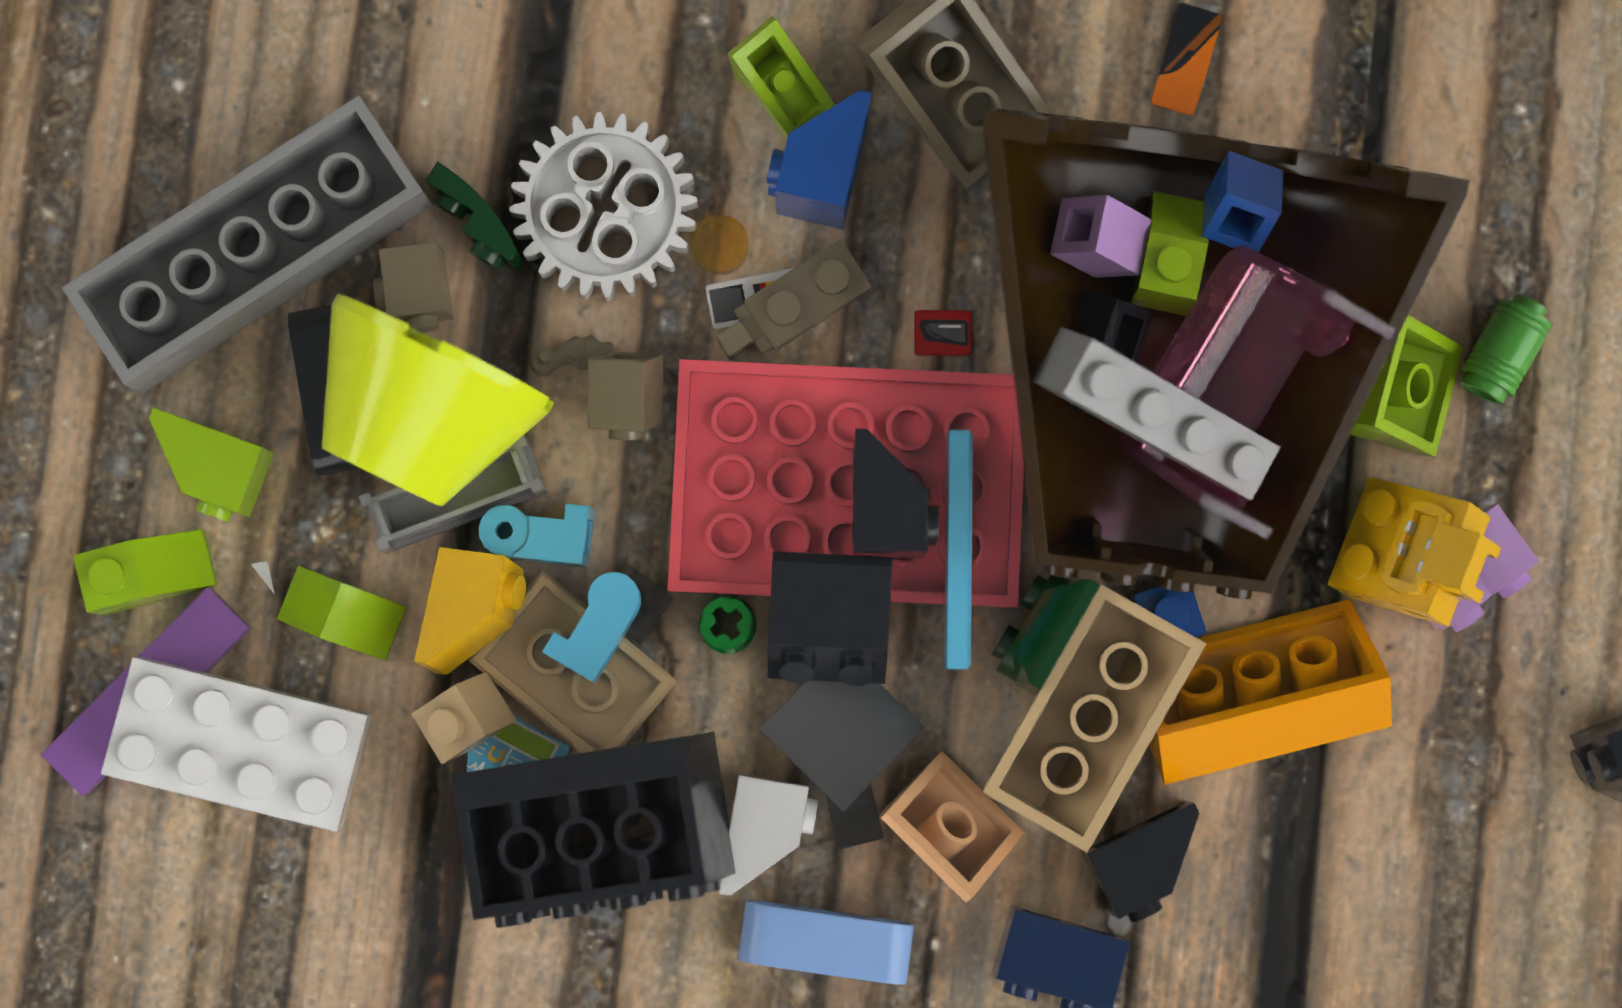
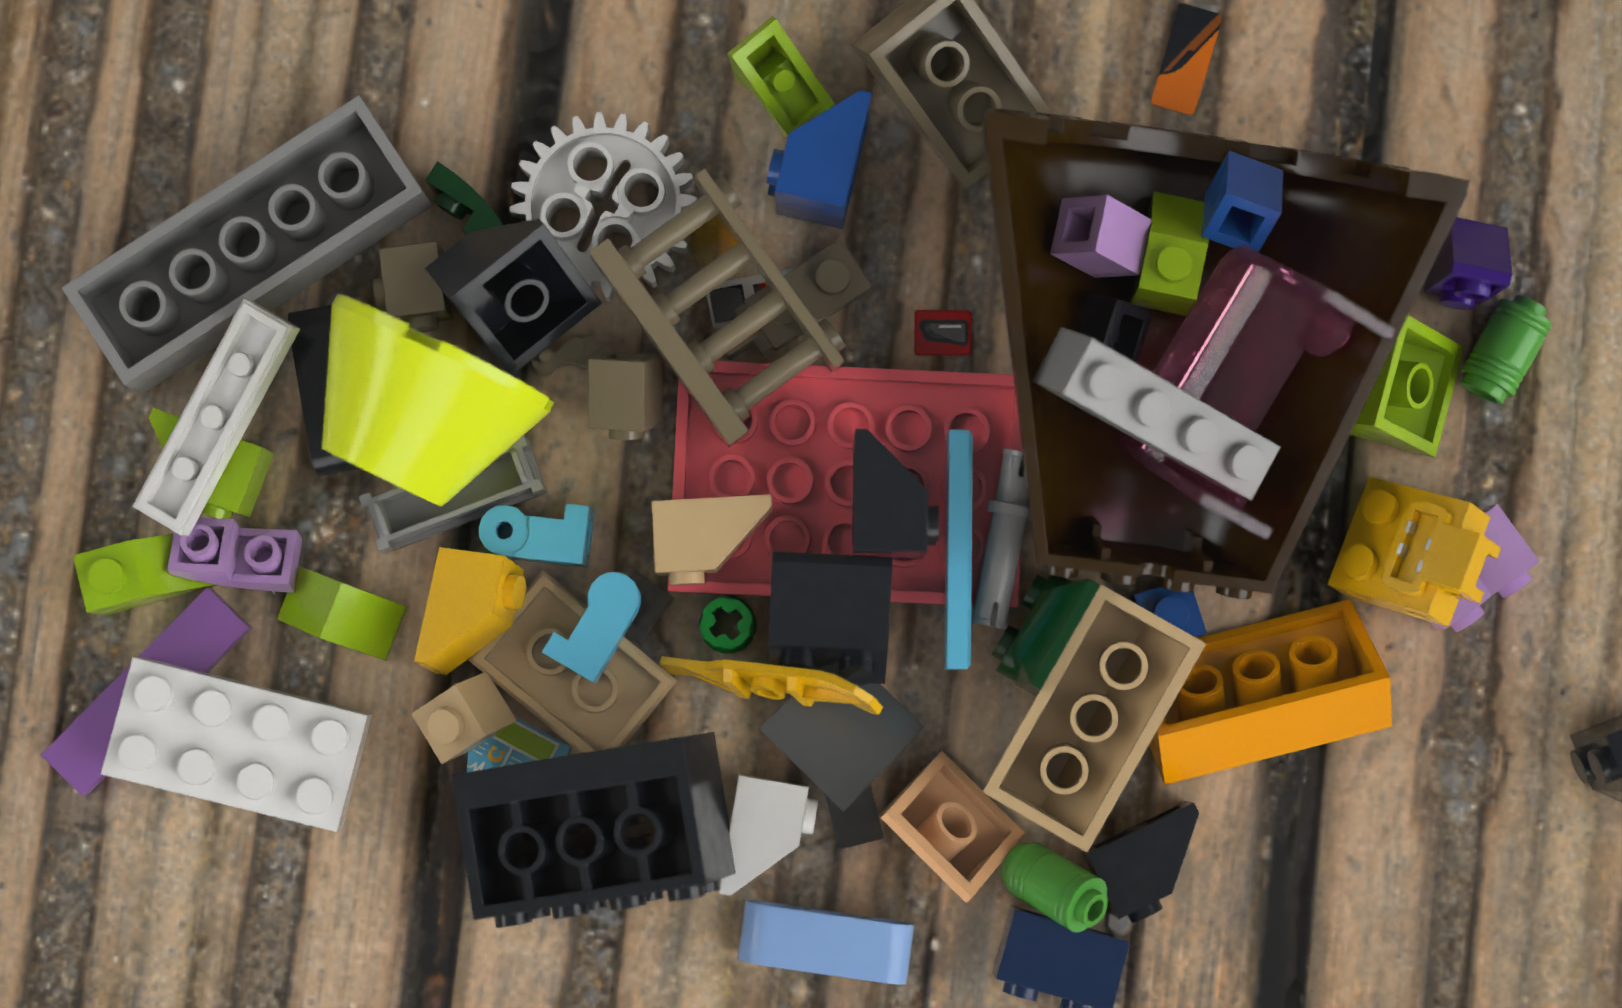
(216, 417): none -> white tile
(237, 556): none -> lavender slope
(514, 289): none -> black slope
(694, 361): none -> dark tan fence
(703, 533): none -> tan slope
(773, 681): none -> yellow piece
(1003, 543): none -> light grey pin
(1055, 886): none -> bright green head
(1470, 265): none -> dark purple slope

